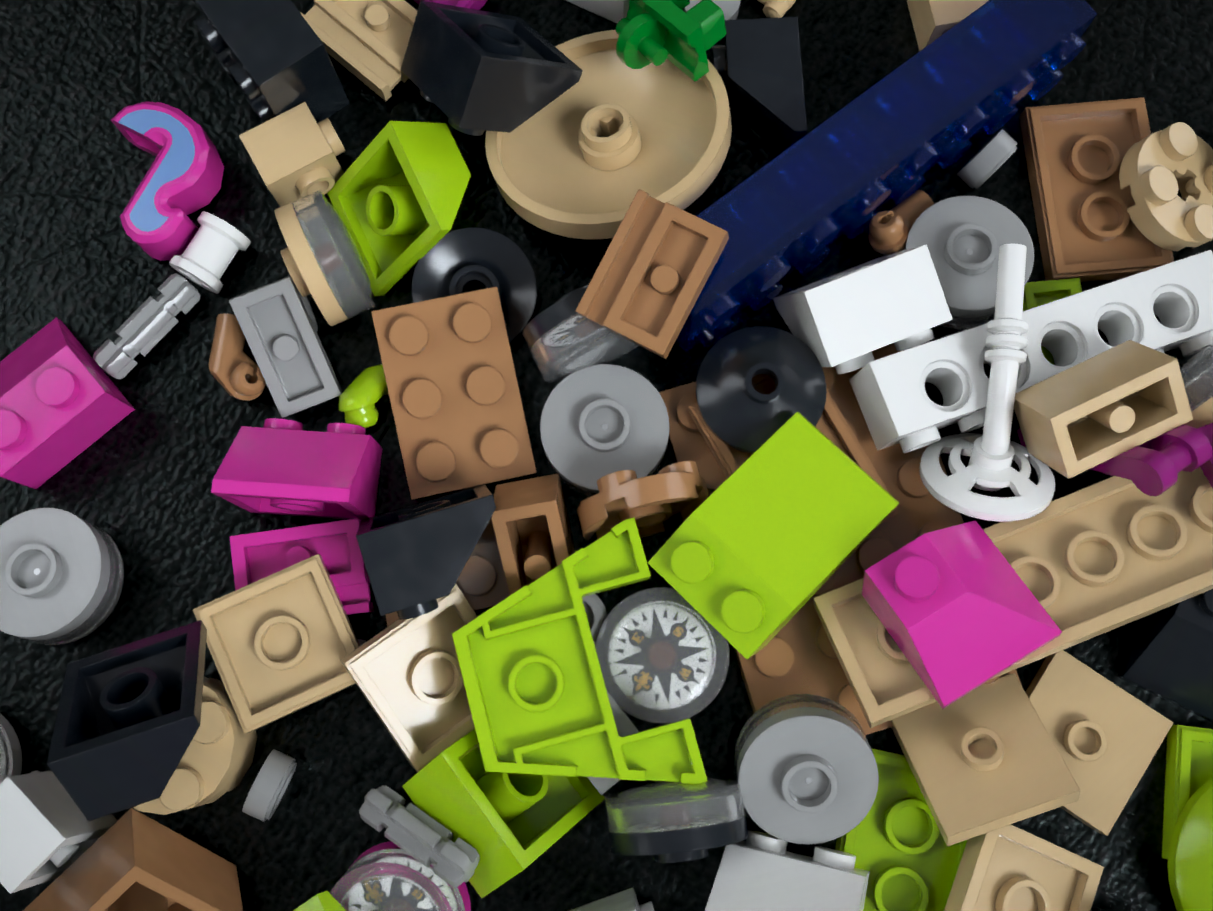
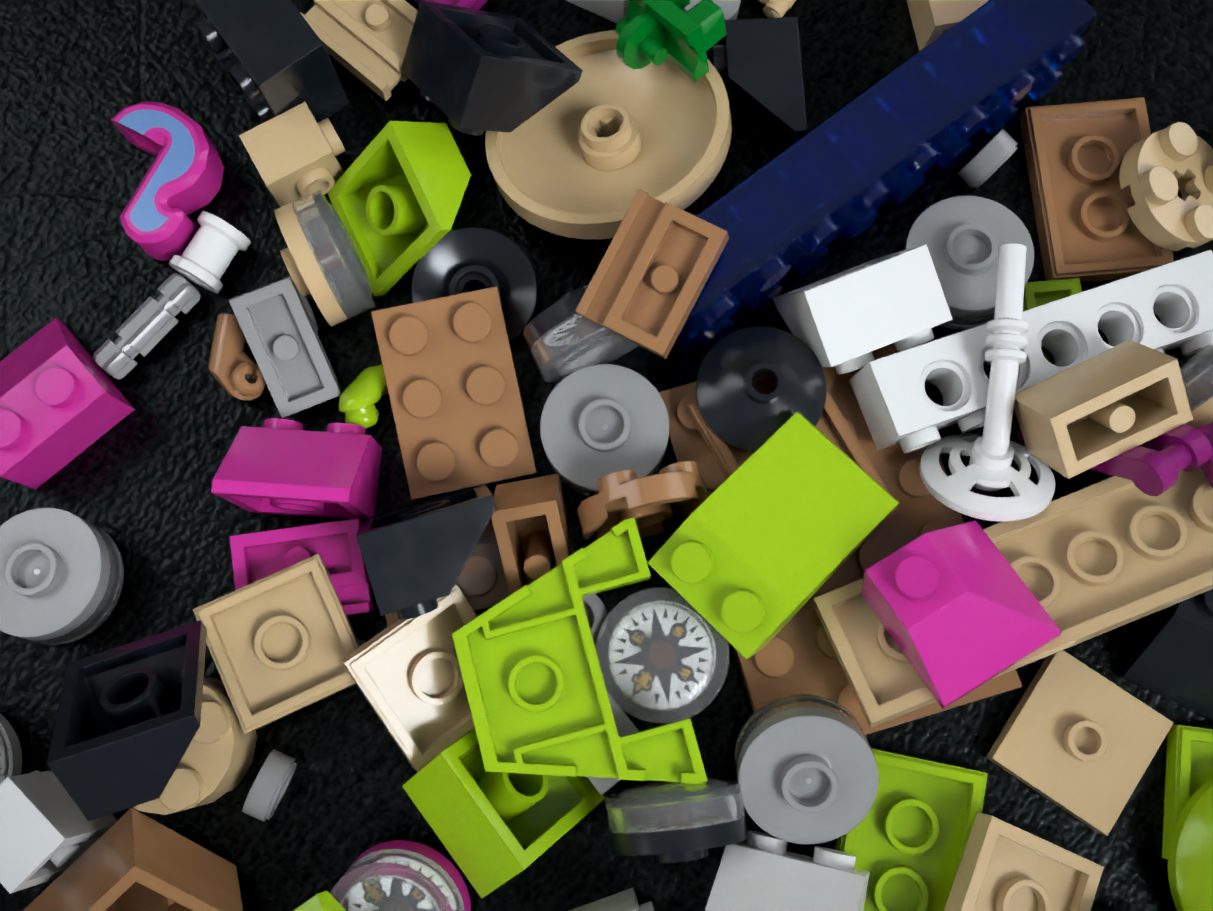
(419, 835): light grey axle -> none
(891, 228): medium nougat arm -> none
(984, 760): tan plate -> none

